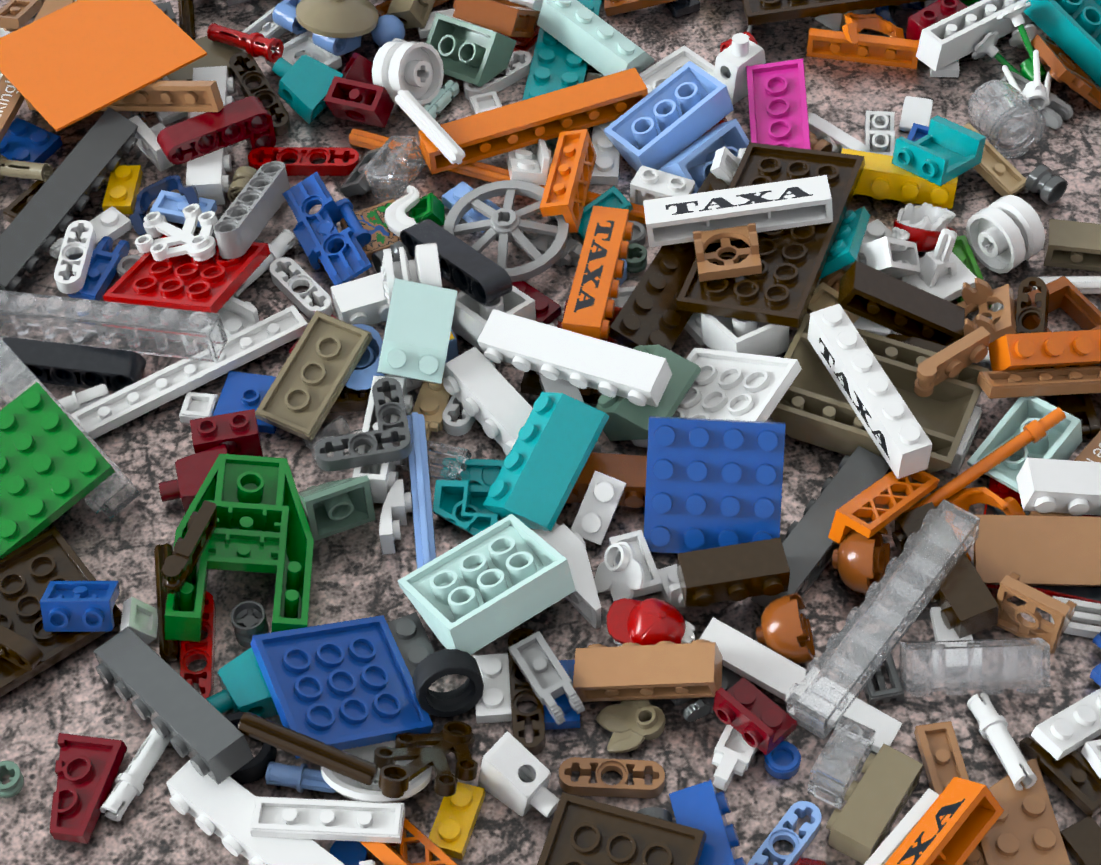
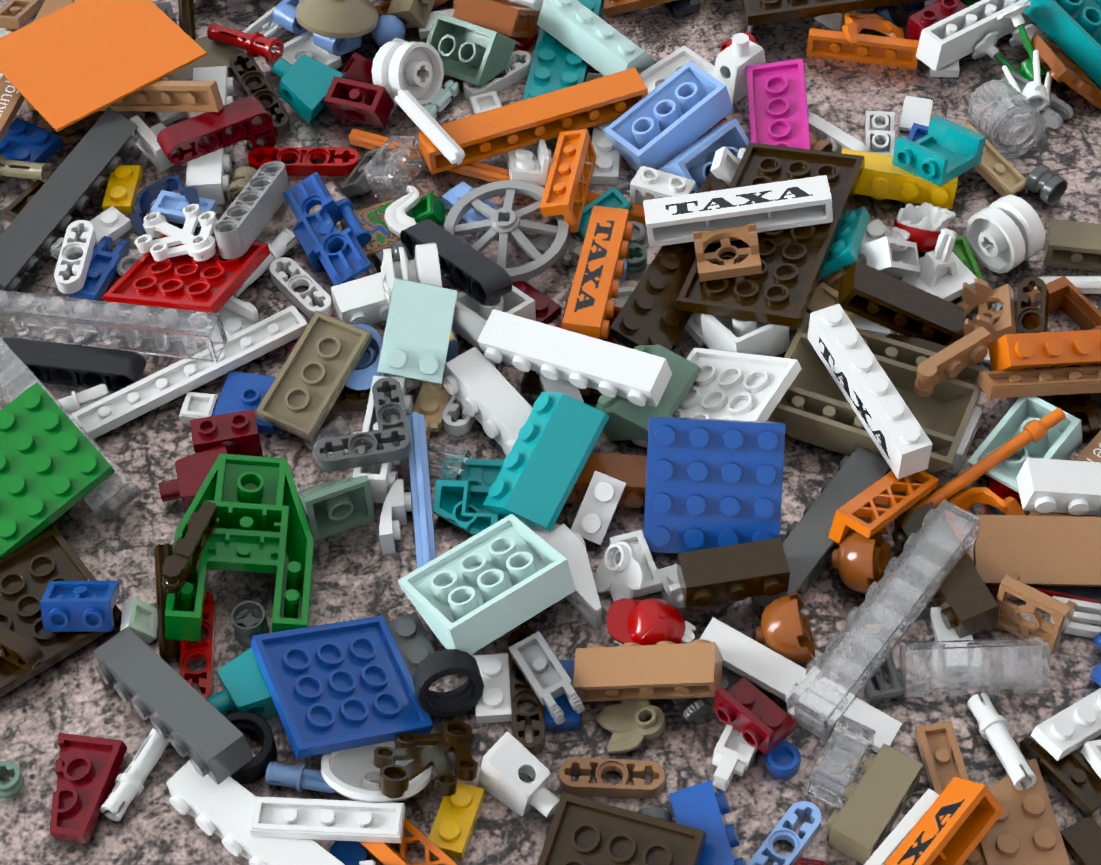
(308, 748): dark brown axle -> none

